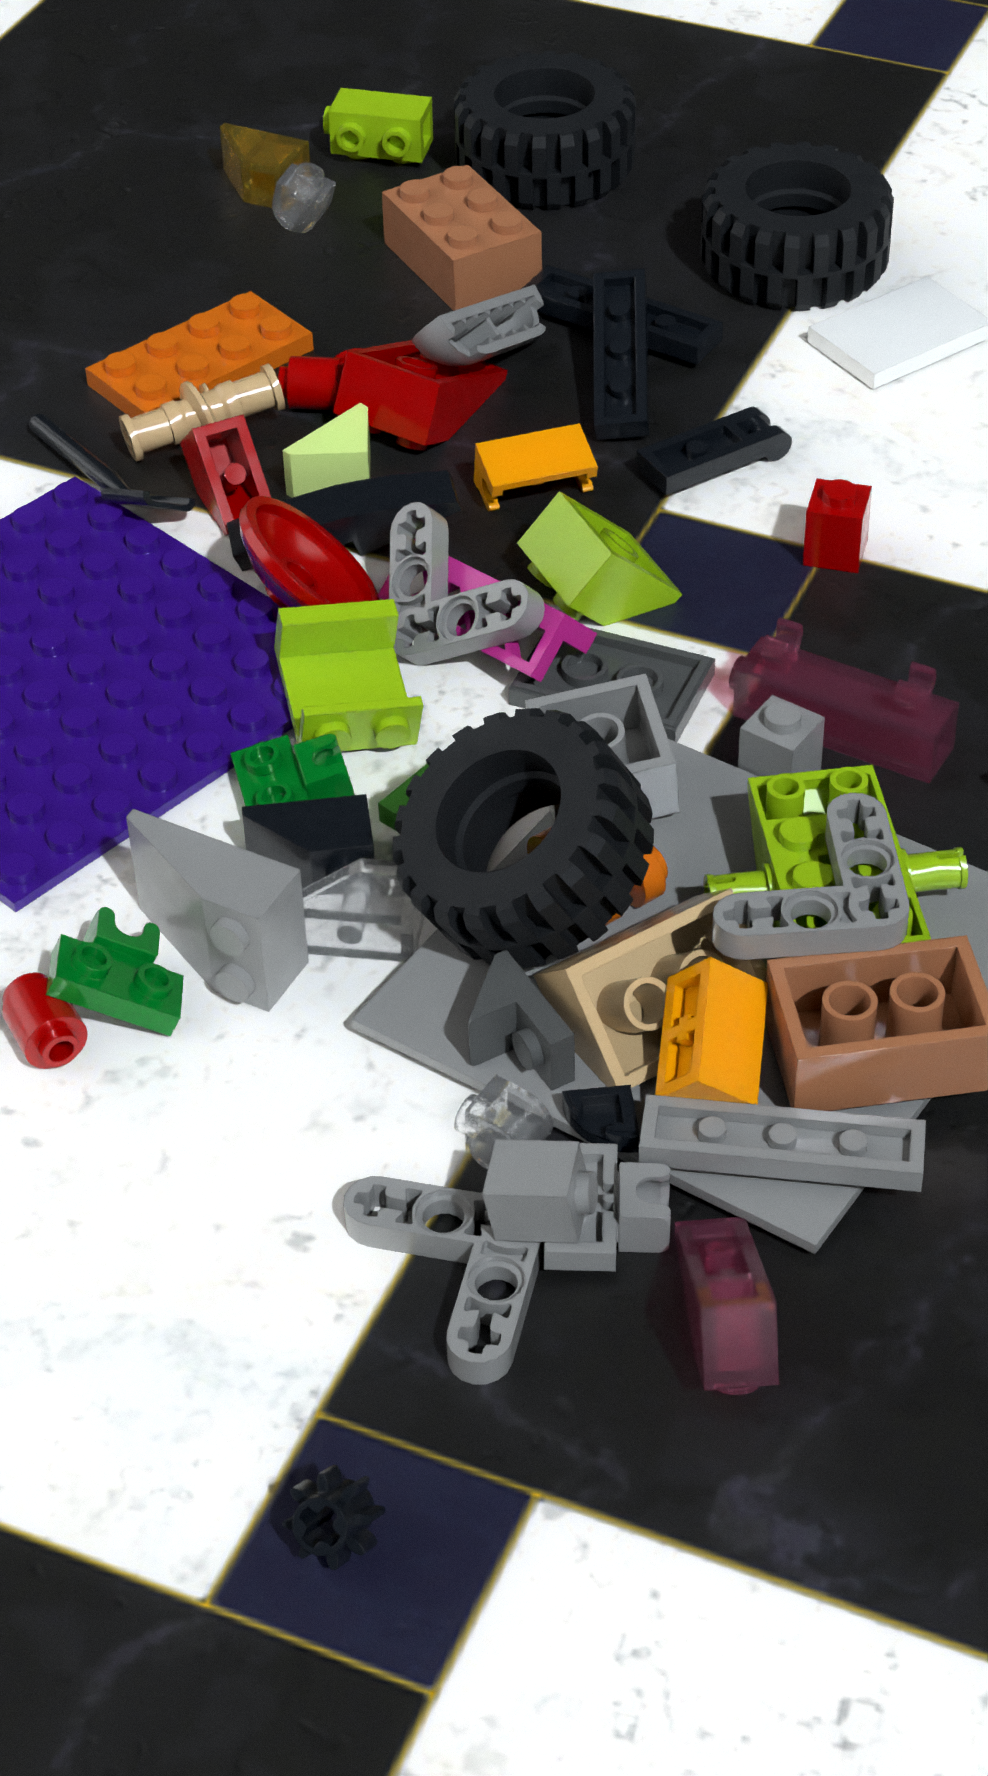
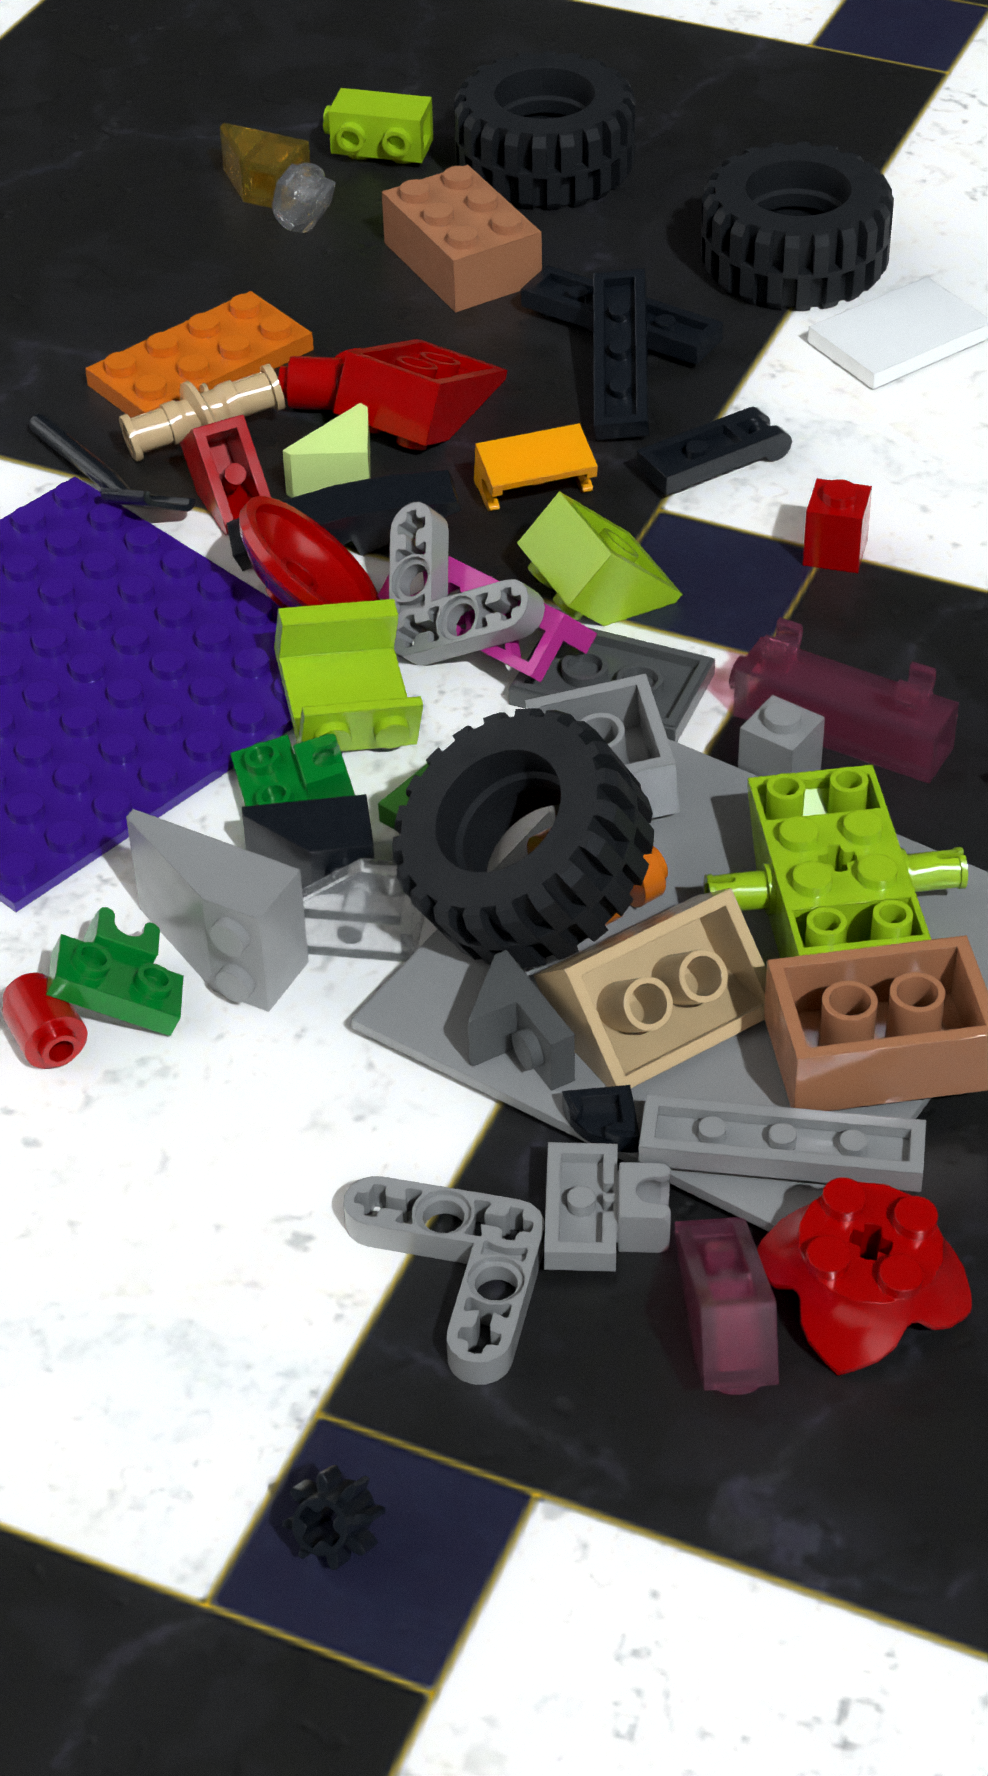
(482, 329): light grey brick -> none
(500, 1113): clear plate -> none
(538, 1191): light grey brick -> none
(712, 1034): light orange hinge -> none
(843, 906): light grey beam -> none
(860, 1306): none -> red brick

